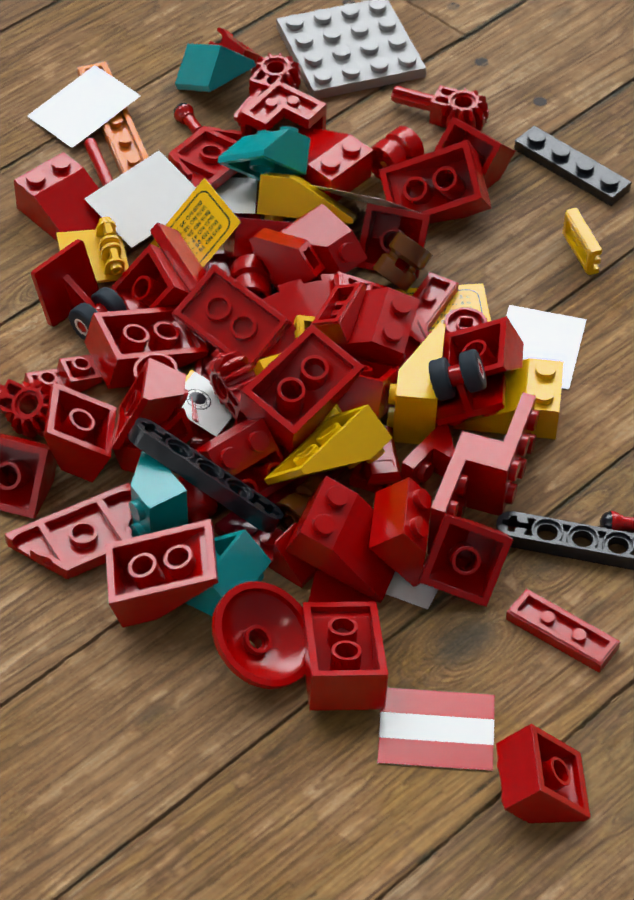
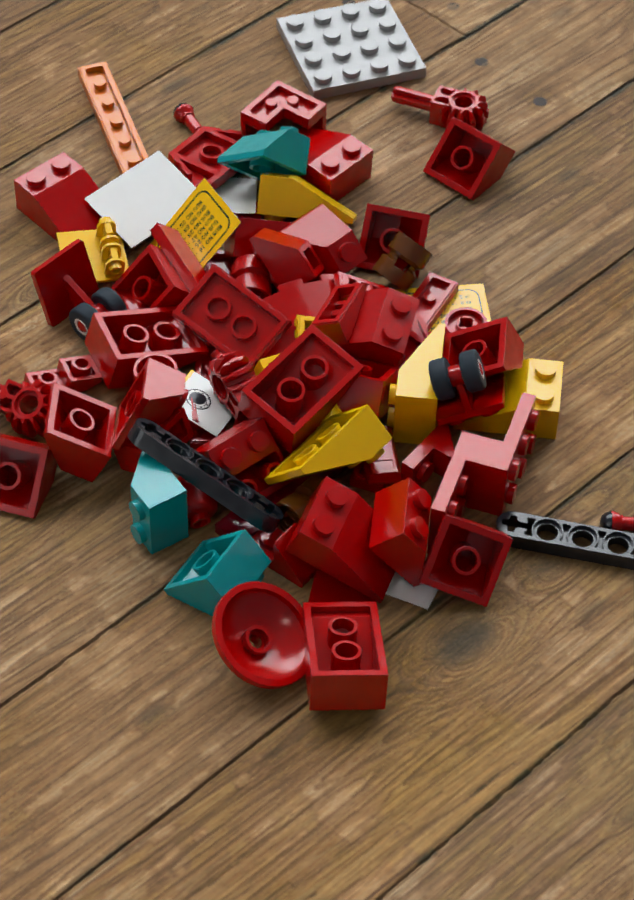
(77, 535): wing -> none
(83, 106): white sticker -> none
(98, 161): piece -> none
(159, 571): red slope -> none
(210, 67): teal slope -> none
(233, 44): red plate -> none
(266, 73): red gear -> none
(358, 197): white sticker -> none
(397, 147): red wheel -> none
(437, 729): sticker -> none
(439, 183): red slope -> none
(541, 778): red slope -> none
(549, 337): white sticker -> none
(563, 630): red tile -> none
(572, 165): plate -> none
(582, 241): yellow tile -> none

